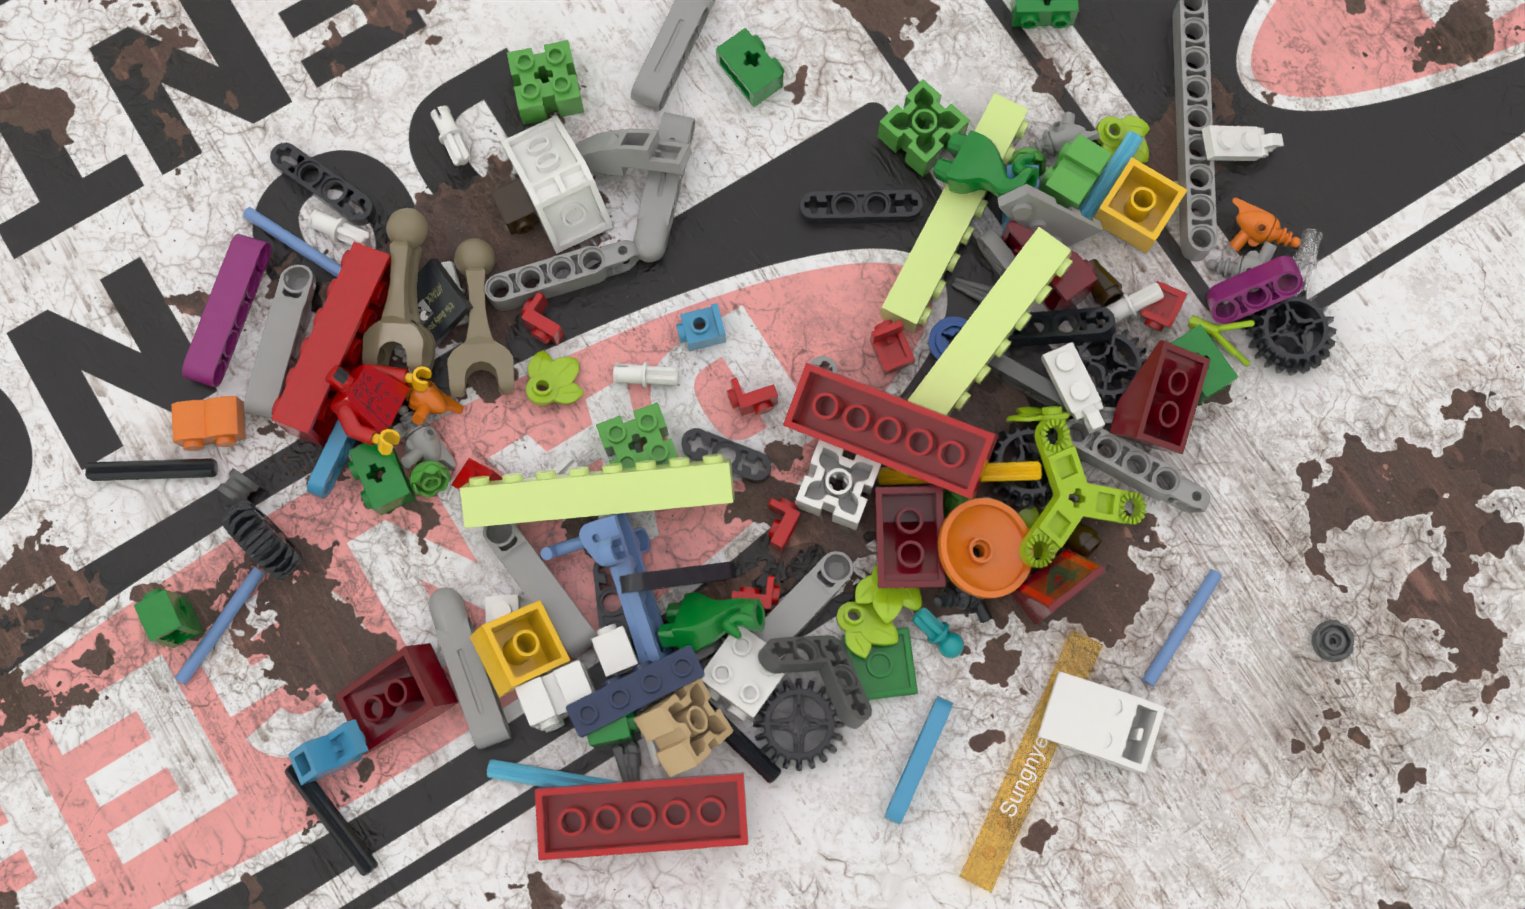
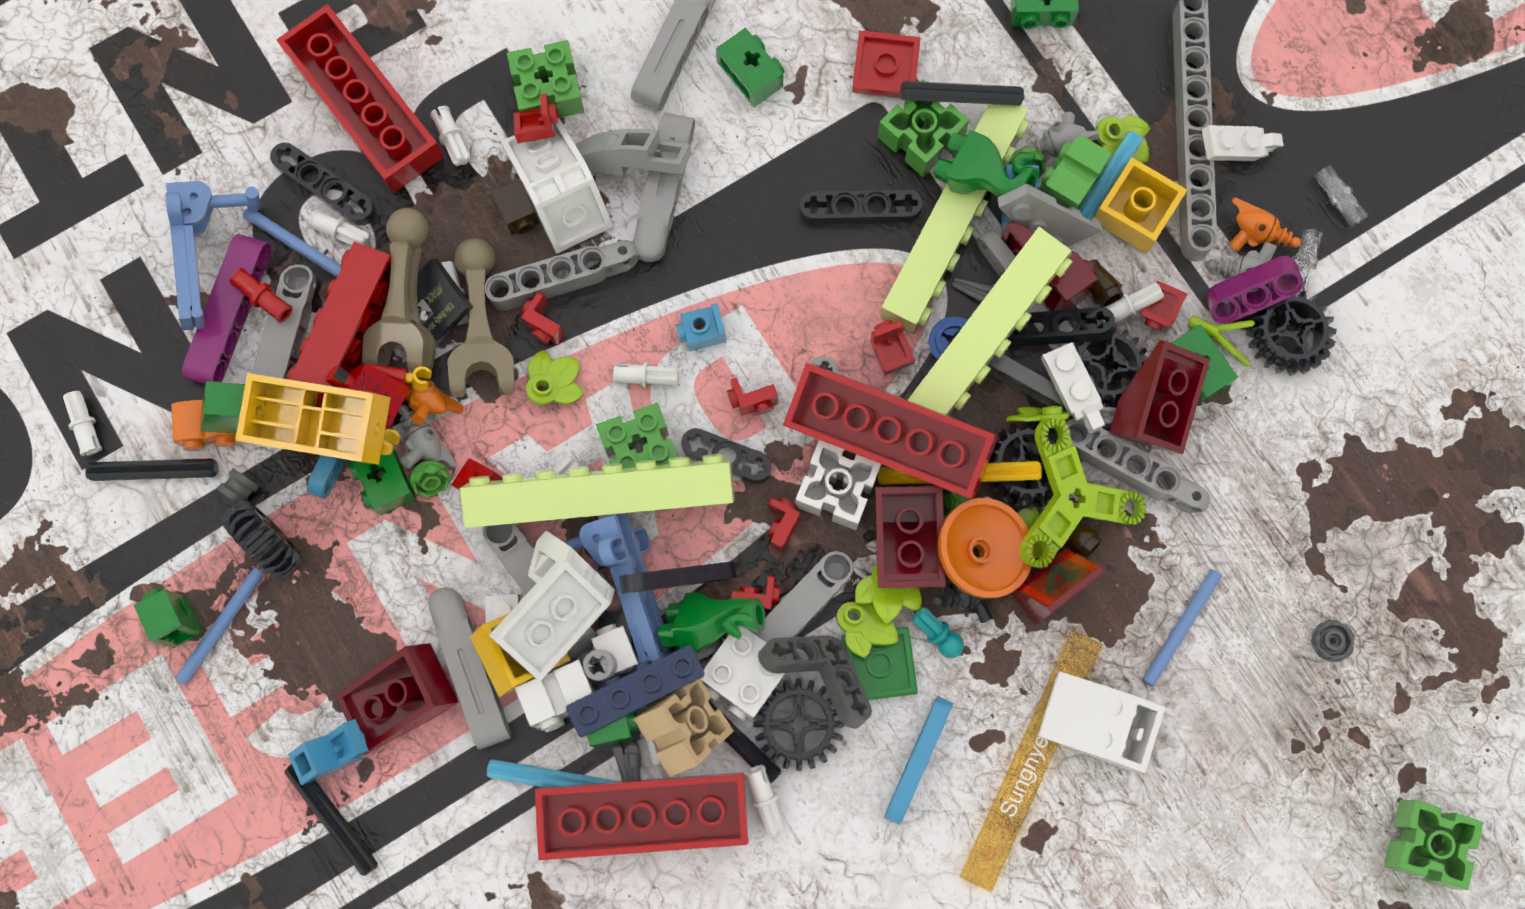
(81, 423): none -> white axle
(189, 214): none -> medium blue piece
(221, 407): none -> green brick
(261, 295): none -> red pin
(287, 418): none -> yellow brick
(360, 98): none -> red brick
(536, 123): none -> red bracket
(556, 610): none -> white bracket
(599, 654): none -> light grey bush
(764, 799): none -> white axle
(884, 63): none -> red plate
(961, 93): none -> black axle
(1341, 196): none -> clear pin
(1451, 833): none -> bright green brick

